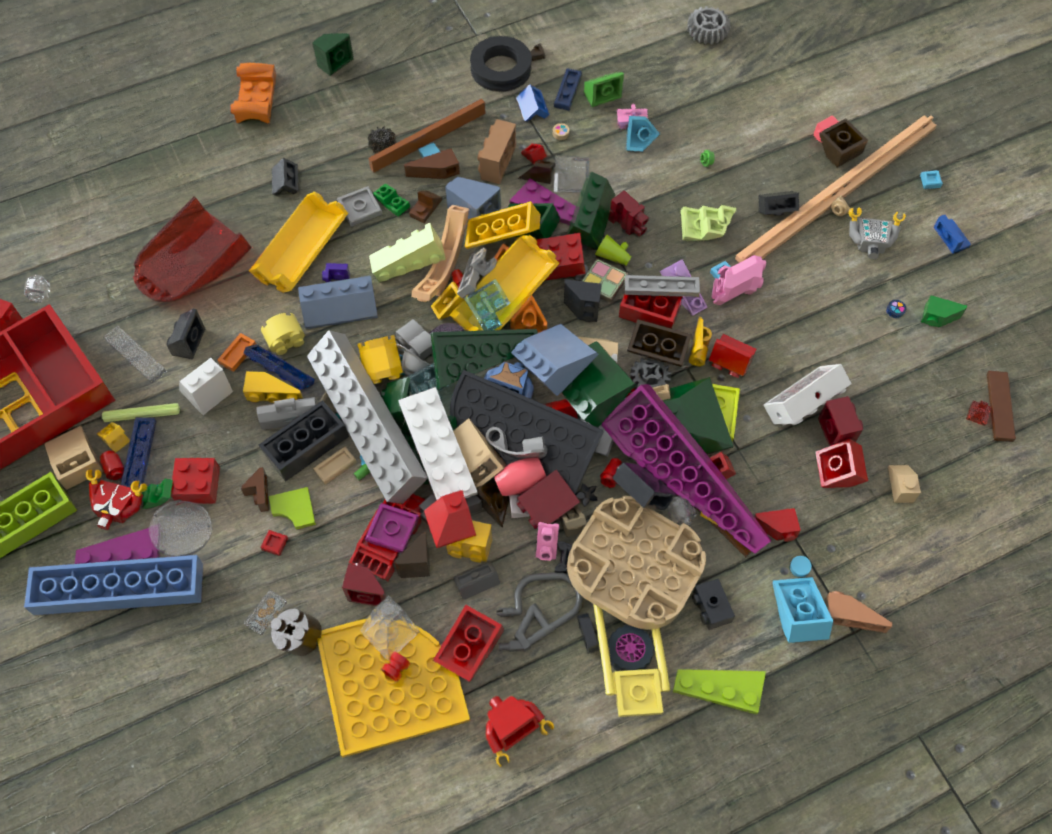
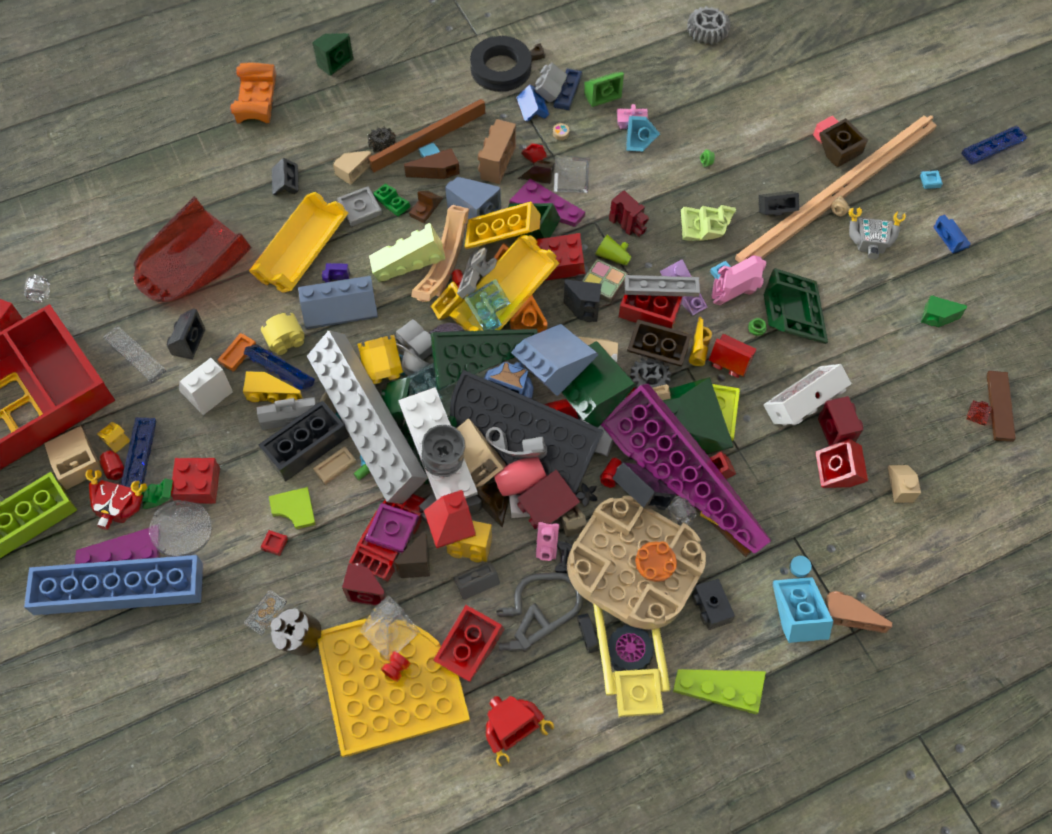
(144, 412): yellowish green axle -> none
(258, 487): reddish brown slope -> none
(351, 165): none -> tan slope
(442, 440): none -> dark grey wheel
(550, 82): none -> light grey brick
(592, 210): dark green slope -> none
(656, 561): none -> orange dish
(757, 322): none -> bright green plate
(780, 524): red slope -> none
(795, 306): none -> dark green slope
(896, 309): clear blue tile -> none
(994, 145): none -> clear blue plate

